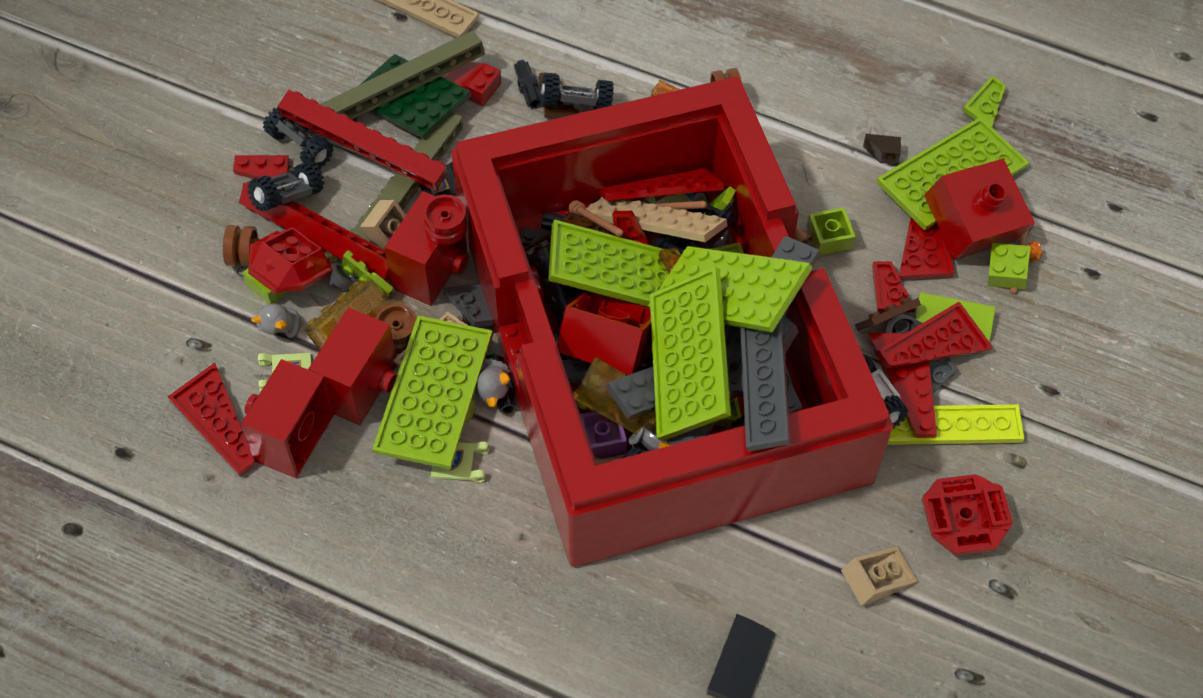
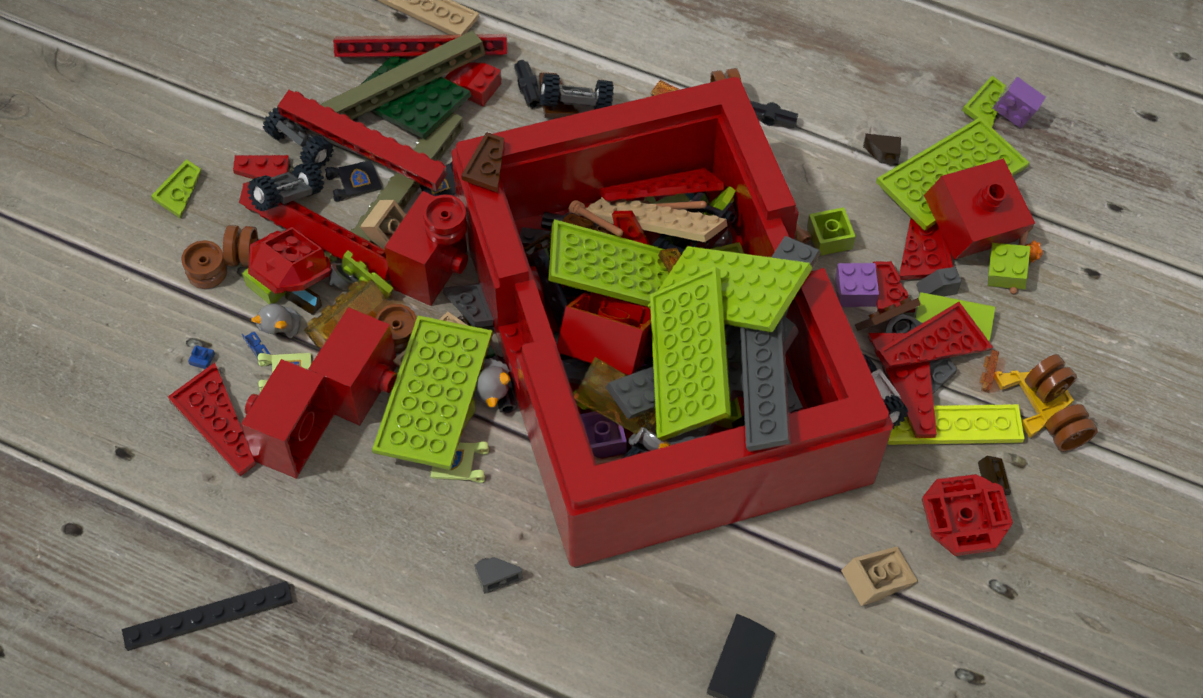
(178, 188): none -> lime wing
(201, 357): none -> blue tile
(204, 264): none -> dark orange wheel
(206, 616): none -> black plate
(256, 347): none -> blue piece
(305, 299): none -> dark brown slope
(355, 178): none -> black flag
(408, 45): none -> red brick
(486, 163): none -> reddish brown wing
(496, 573): none -> dark grey slope
(773, 114): none -> black piece
(857, 284): none -> medium lavender brick
(941, 282): none -> dark grey slope
(988, 376): none -> clear orange plate
(994, 471): none -> dark brown slope
(1019, 102): none -> medium lavender brick
(1044, 410): none -> yellow wing
(1050, 378): none -> dark orange wheel
(1071, 427): none -> dark orange wheel

